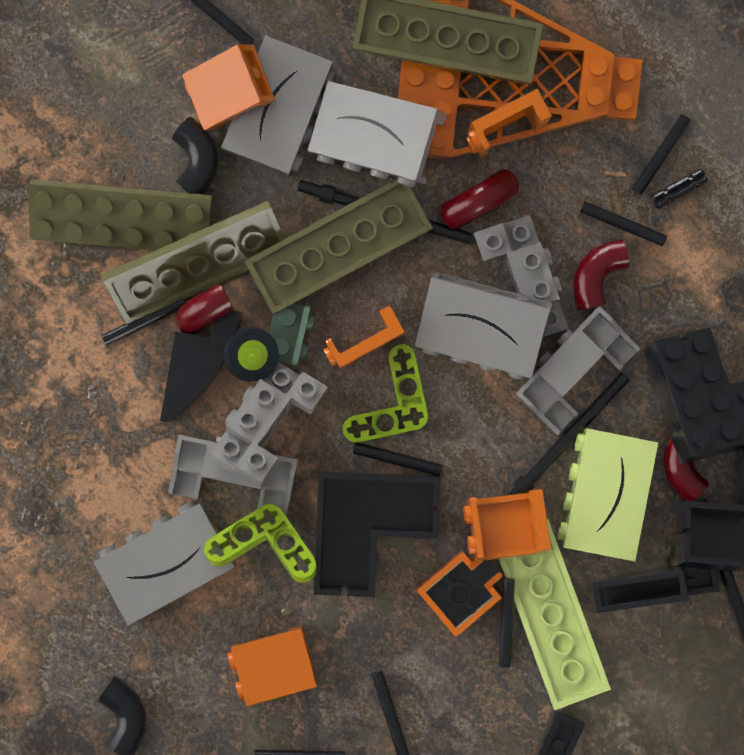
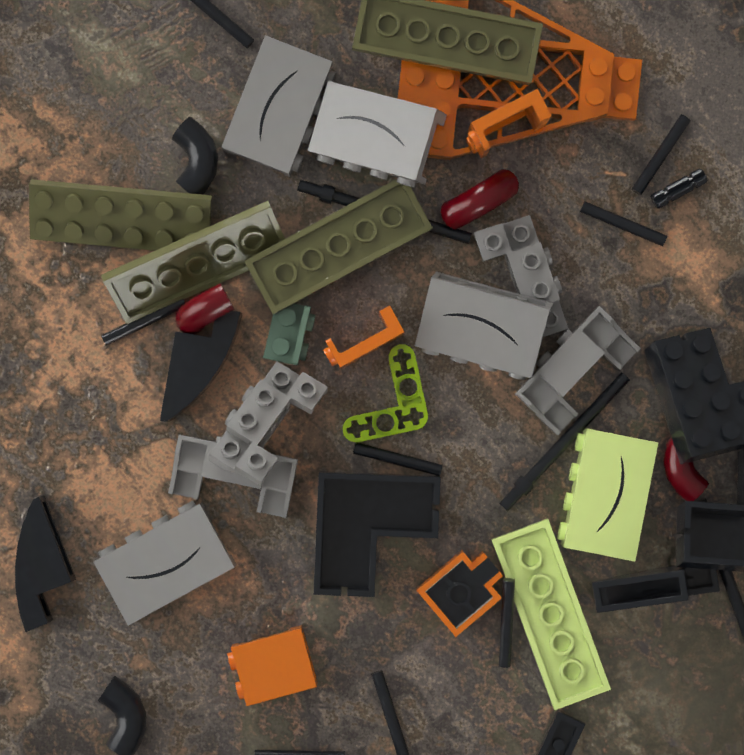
(39, 564): none -> black slope
(228, 86): orange panel -> none
(251, 354): black wheel -> none
(272, 534): lime beam -> none
(507, 526): orange panel -> none
(593, 270): dark red cylinder -> none

